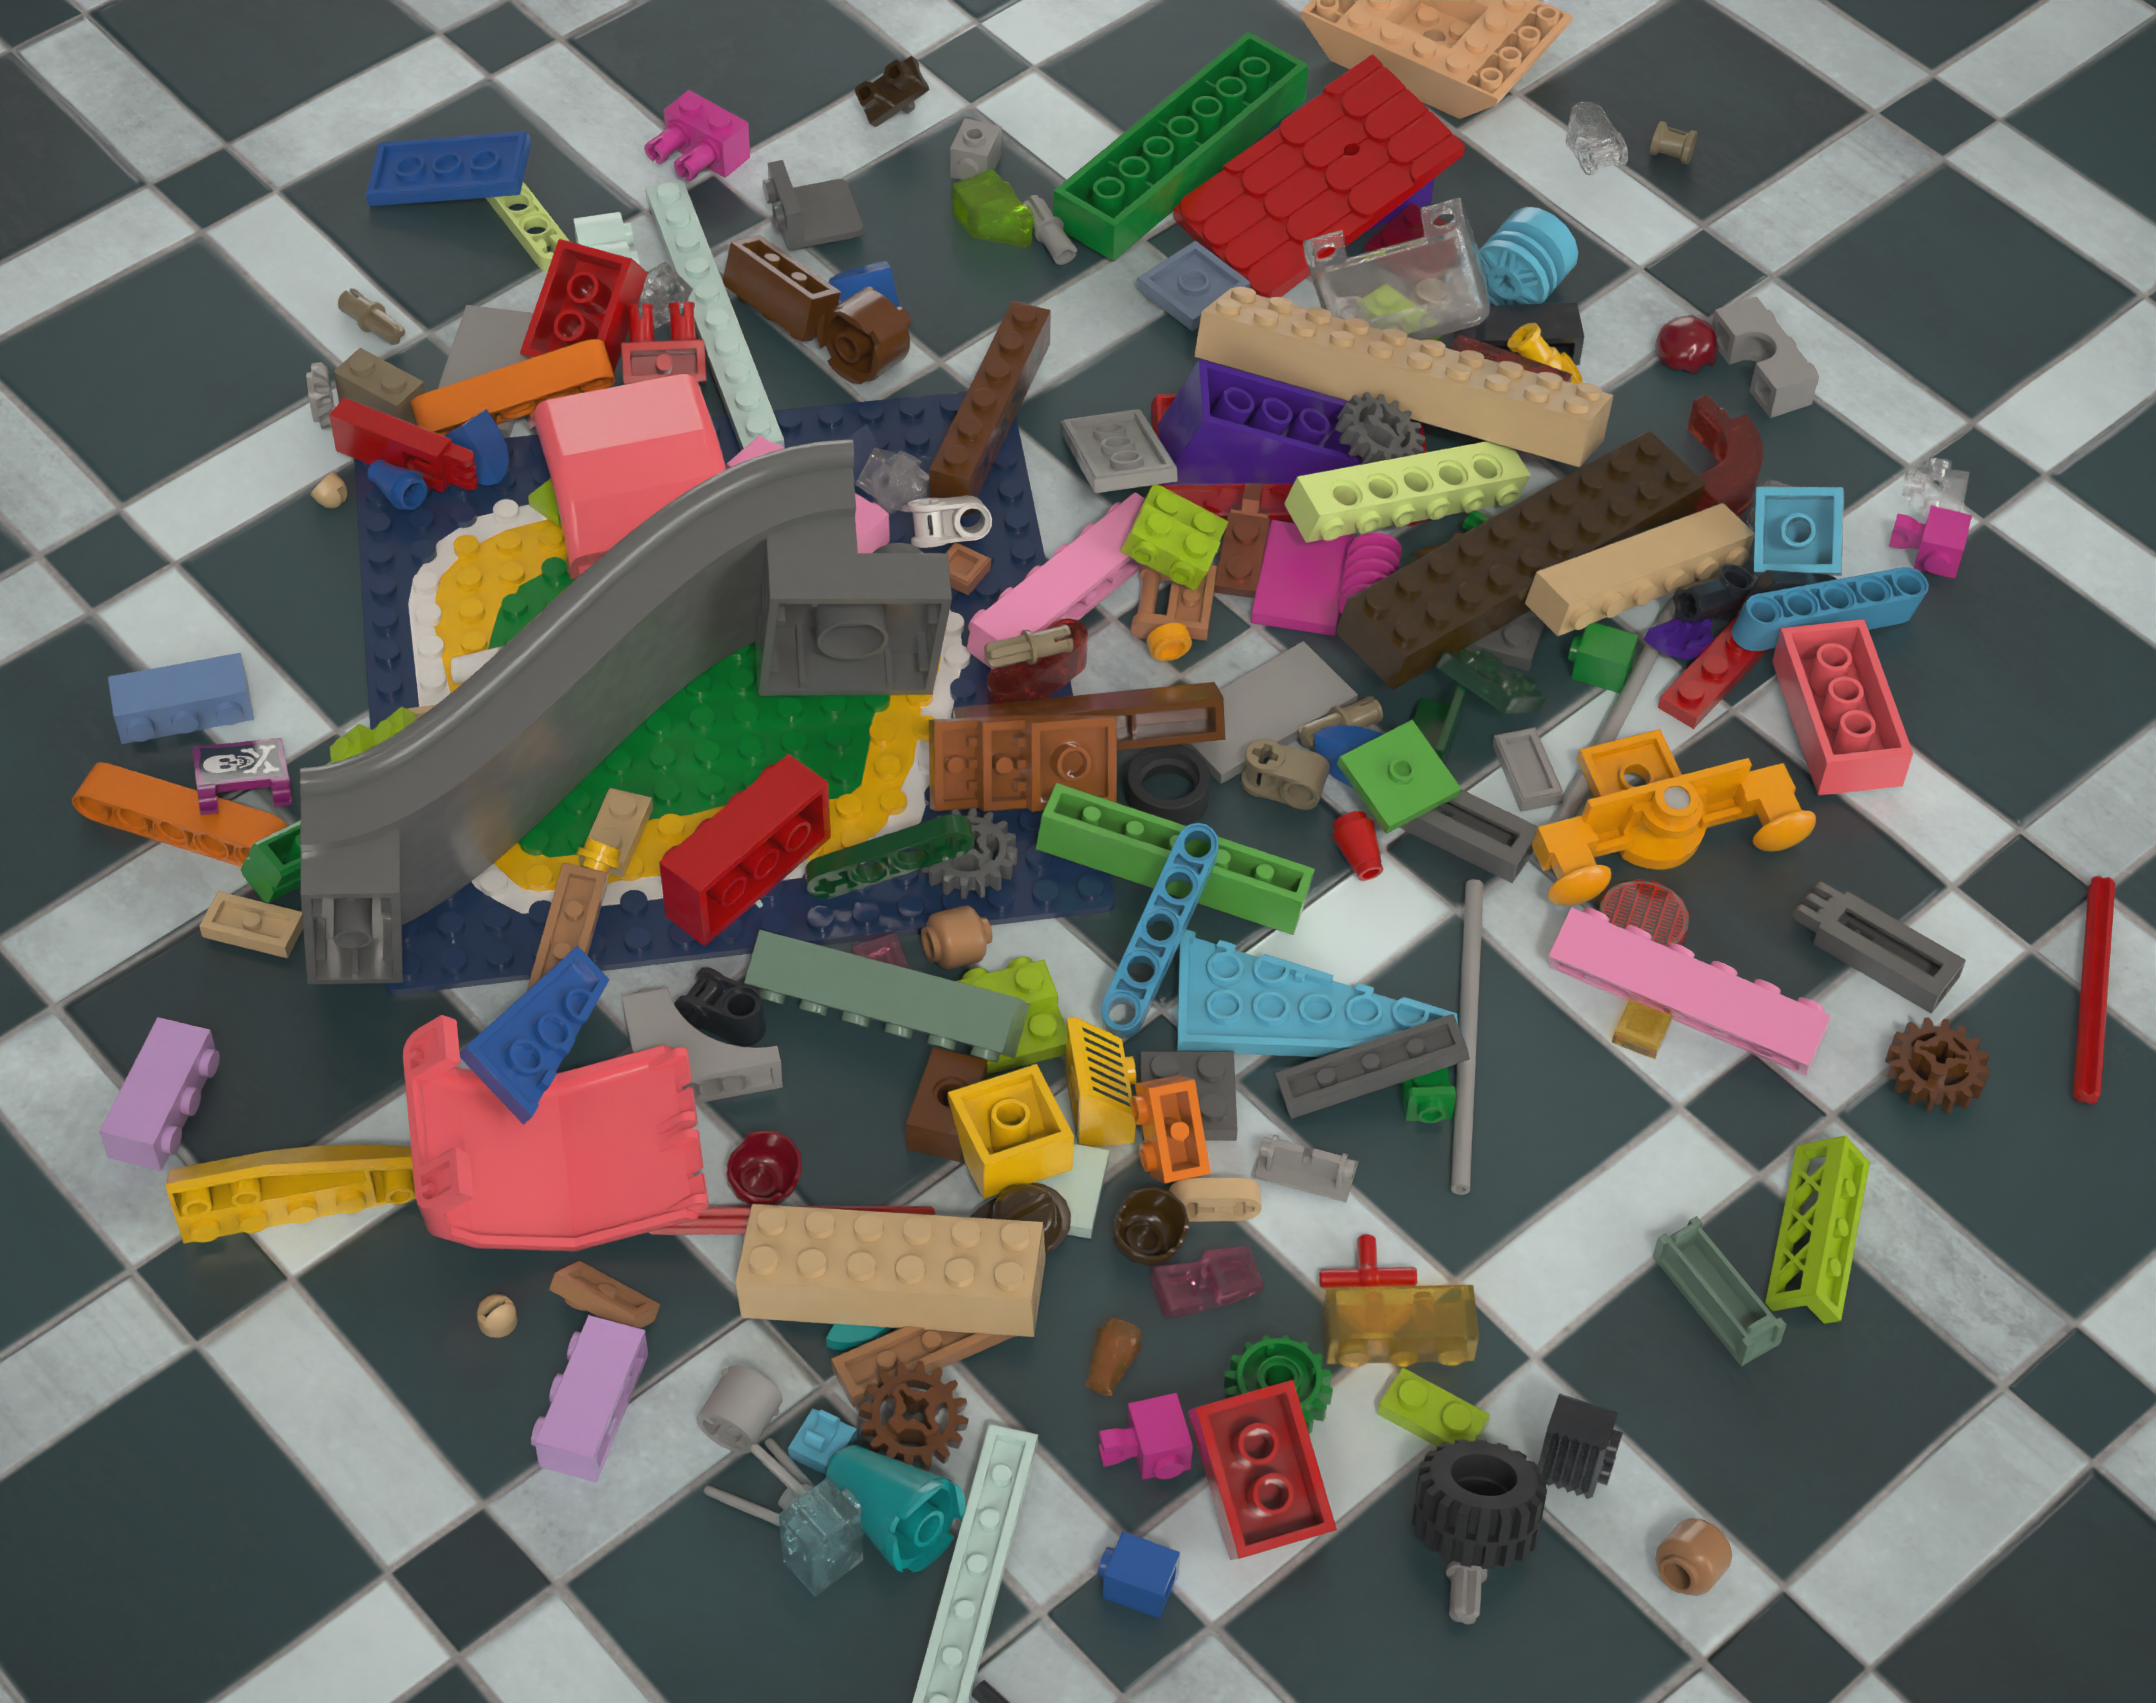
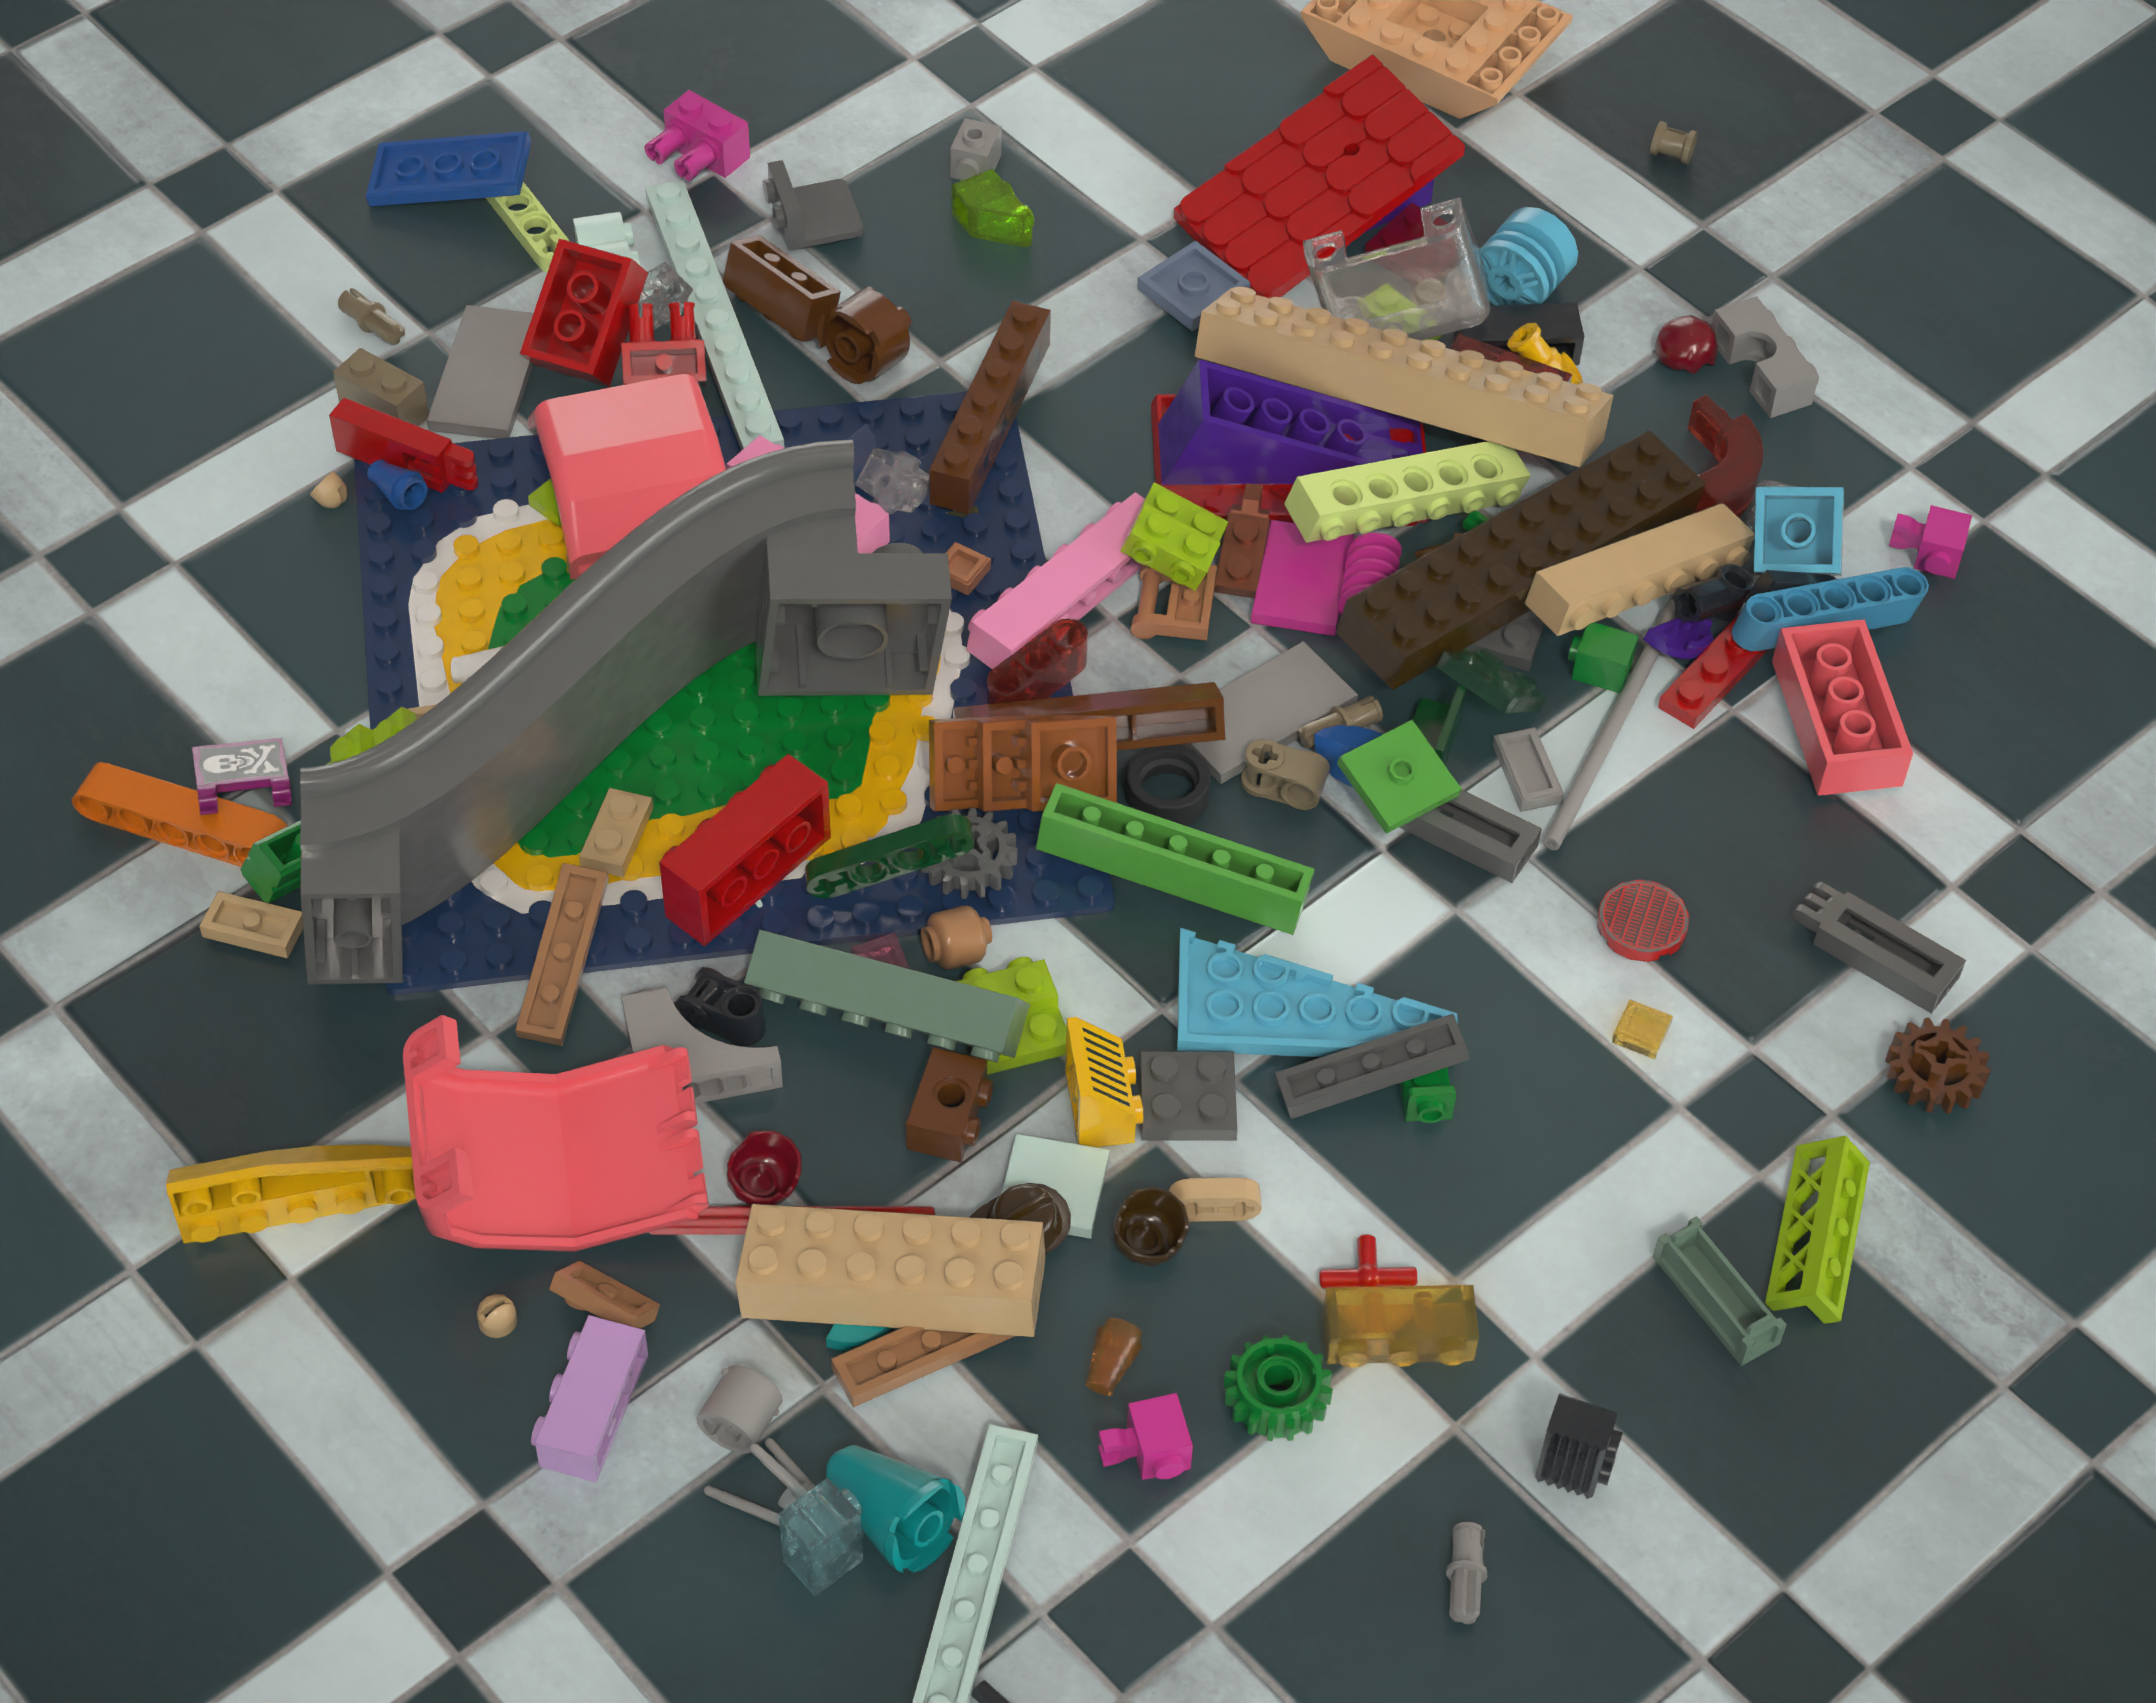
(160, 1094): lavender brick -> none
(180, 698): medium blue brick -> none
(320, 394): light grey gear -> none
(488, 445): blue brick -> none
(516, 388): orange beam -> none
(530, 1039): blue wing -> none
(599, 856): yellow plate -> none
(819, 1439): medium azure tile -> none
(872, 275): blue brick -> none
(892, 91): dark brown hips -> none
(901, 1398): reddish brown gear -> none
(945, 520): white piece -> none
(1011, 1131): yellow slope -> none
(1028, 647): dark tan axle -> none
(1050, 231): light grey axle -> none
(1118, 451): light grey tile -> none
(1139, 1574): blue brick -> none
(1165, 909): dark azure beam -> none
(1169, 642): light orange tile -> none
(1171, 1129): orange brick -> none
(1180, 145): green brick -> none
(1214, 1281): clear pink slope -> none
(1262, 1470): red brick -> none
(1305, 1168): light grey hinge -> none
(1358, 843): red cone -> none
(1382, 429): dark grey gear -> none
(1431, 1411): lime plate -> none
(1468, 1026): light grey piece -> none
(1479, 1503): black tyre -> none
(1594, 138): clear piece -> none
(1663, 820): light orange piece -> none
(1689, 990): bright pink brick -> none
(1693, 1557): medium nougat head -> none
(1951, 482): clear brick -> none
(2094, 990): red axle -> none

